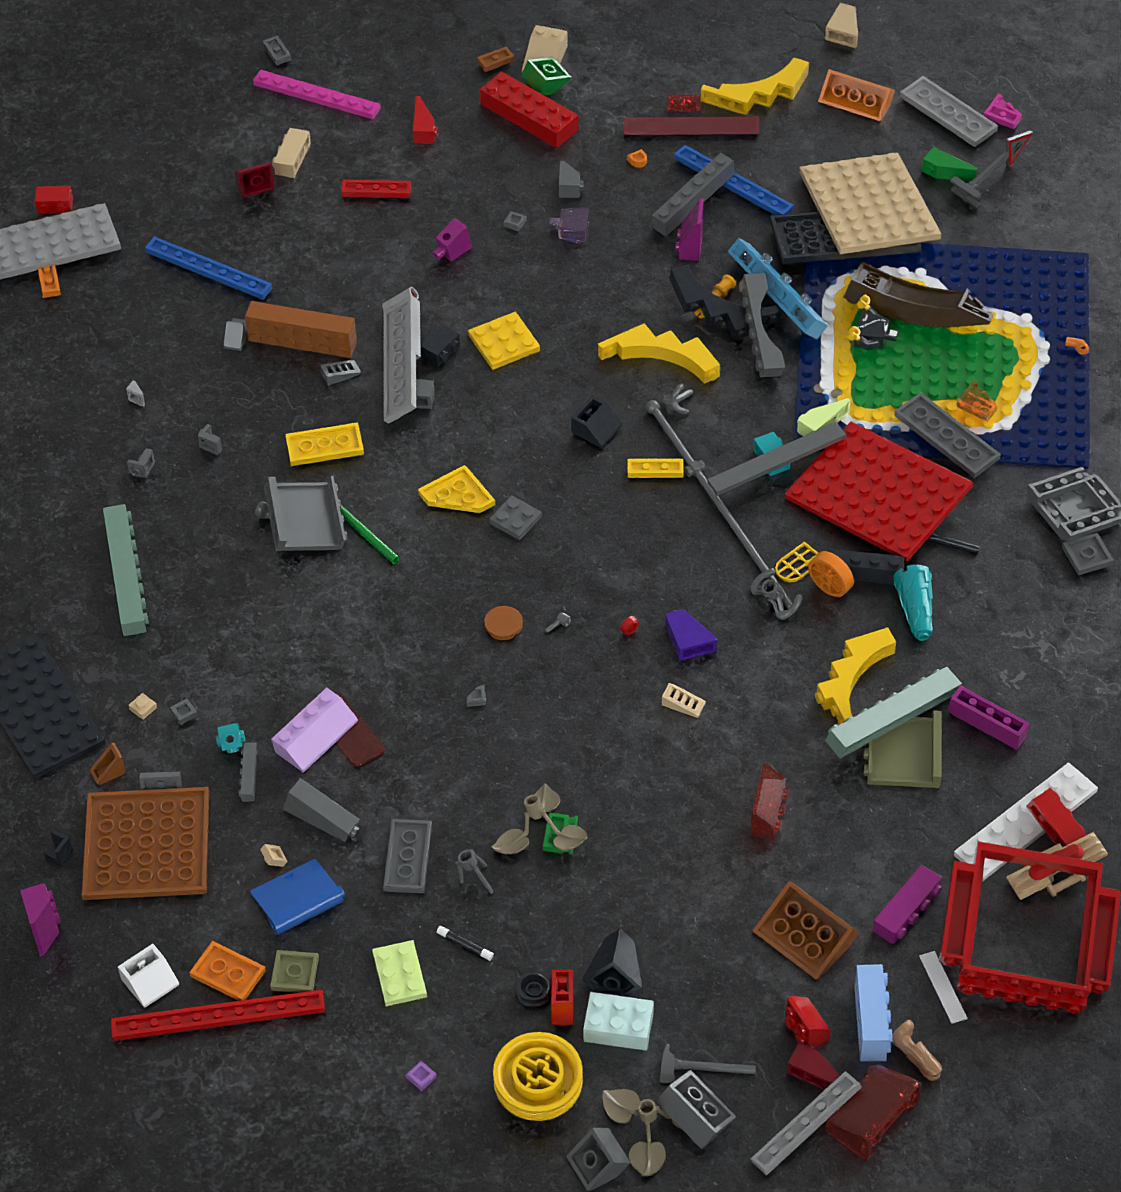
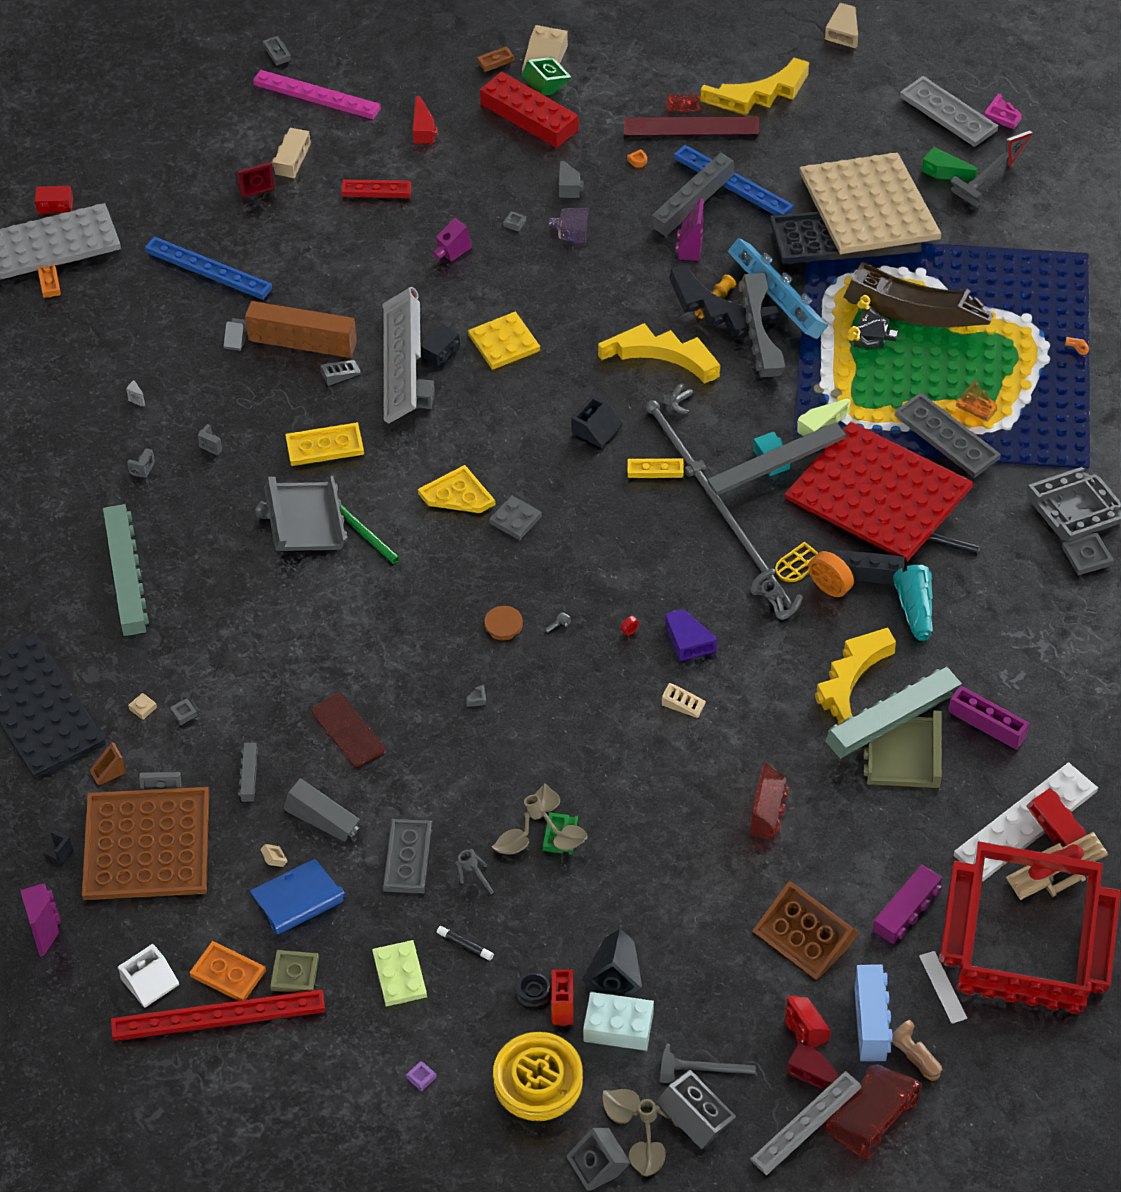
(222, 738): teal brick -> none
(314, 730): lavender slope -> none
(856, 95): orange slope -> none

